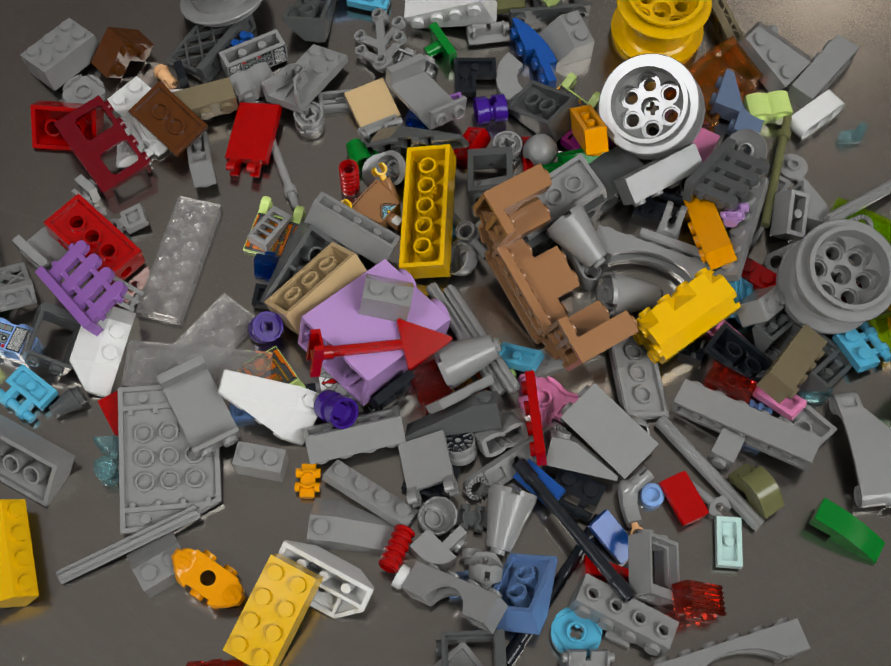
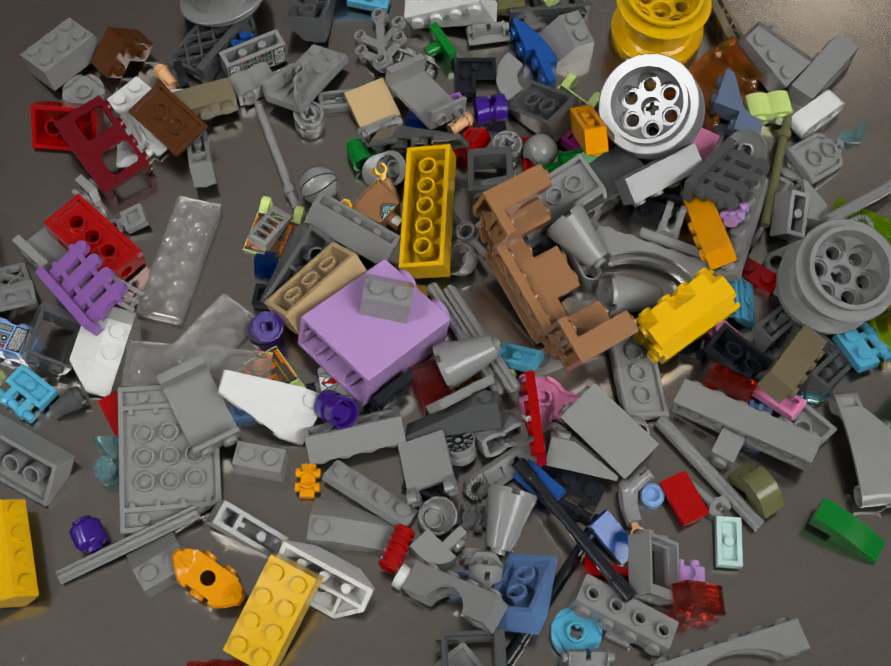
(88, 534): none -> dark purple head
(245, 528): none -> light grey slope
(252, 137): red tile -> none
(317, 180): none -> light grey piece
(349, 177): red piece -> none
(415, 341): red piece -> none
(460, 123): none -> light nougat pin
(691, 572): none -> lavender piece
(761, 305): light grey brick -> none
(816, 157): none -> light grey tile

